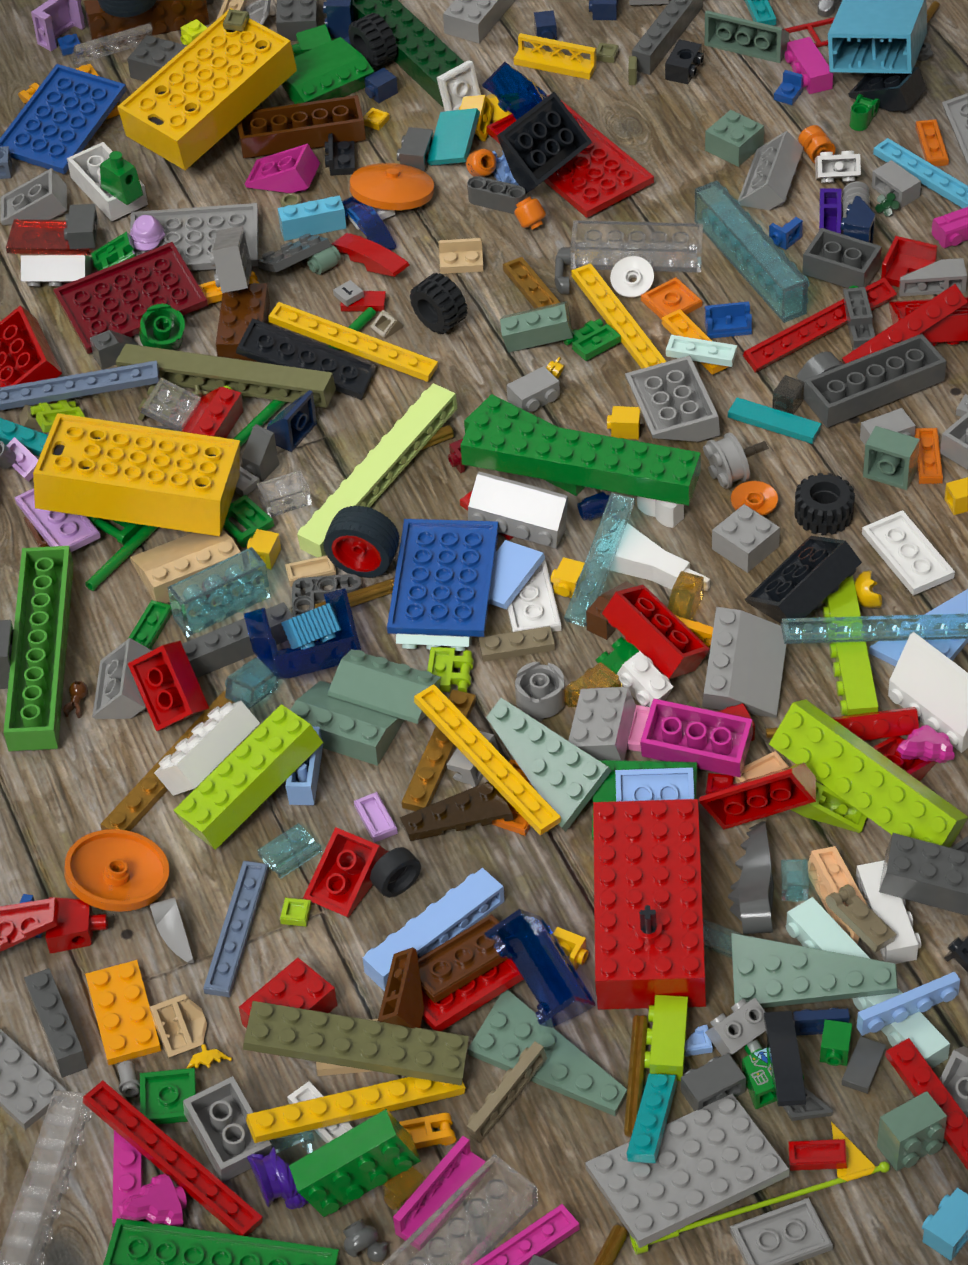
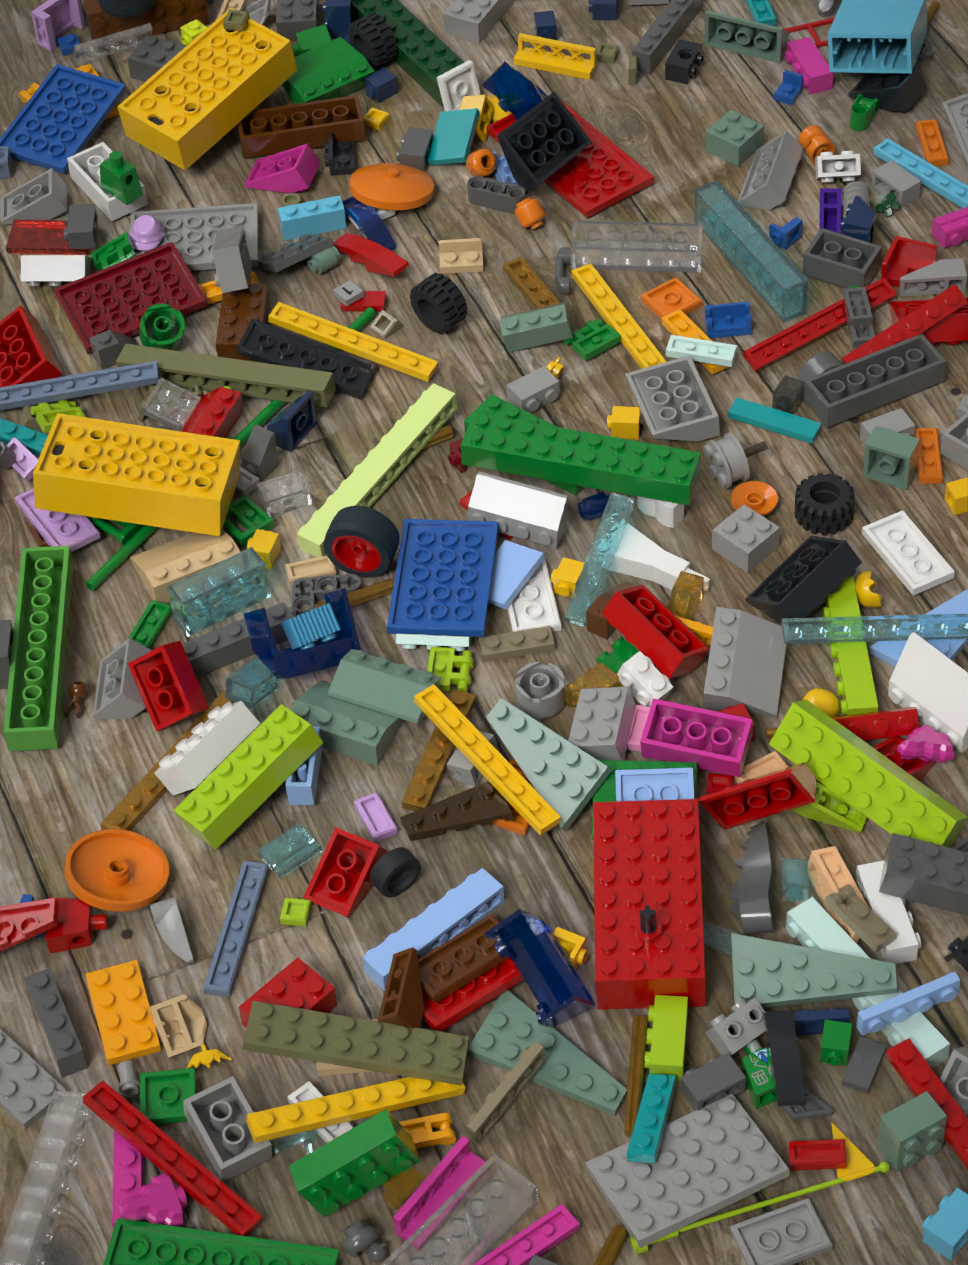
(275, 1179): dark purple piece -> none
(628, 268): white dish -> none
(698, 1042): light blue tile -> none
(824, 701): none -> yellow hair

